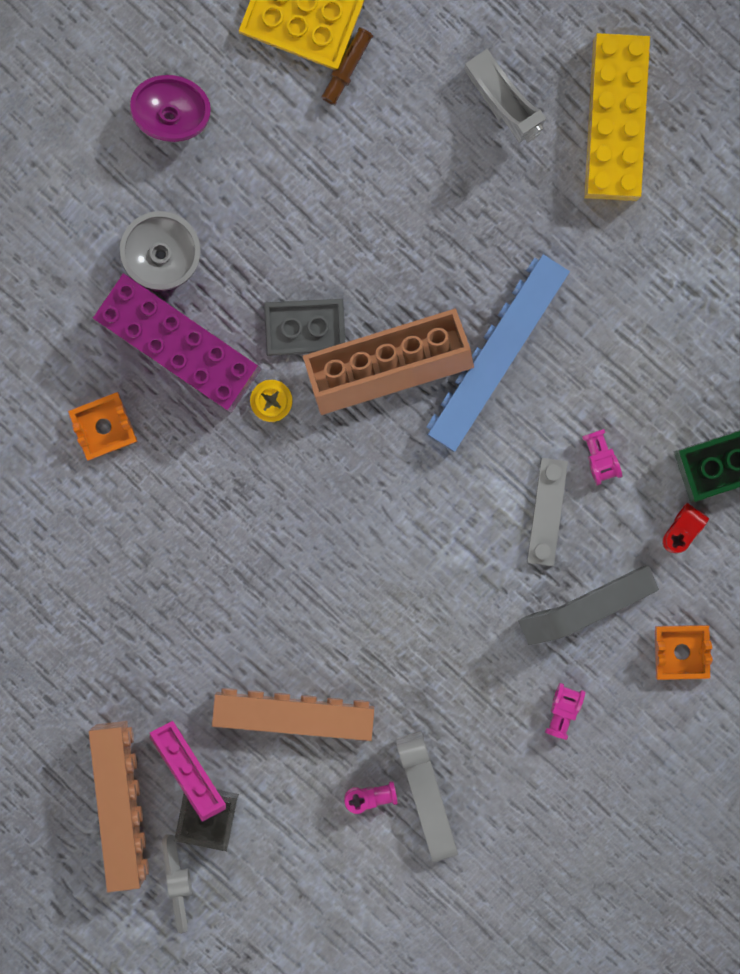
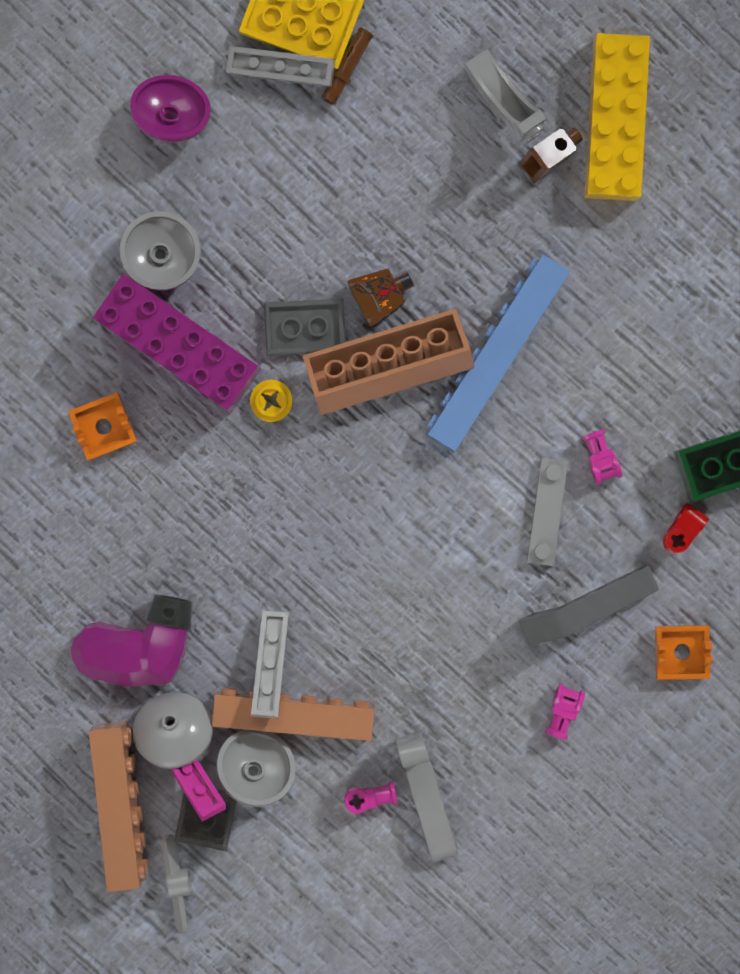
(136, 654): none -> magenta piece
(174, 744): none -> light grey dish
(265, 755): none -> light grey dish
(270, 664): none -> light grey plate
(280, 66): none -> light grey plate
(379, 294): none -> reddish brown torso
(550, 153): none -> reddish brown torso

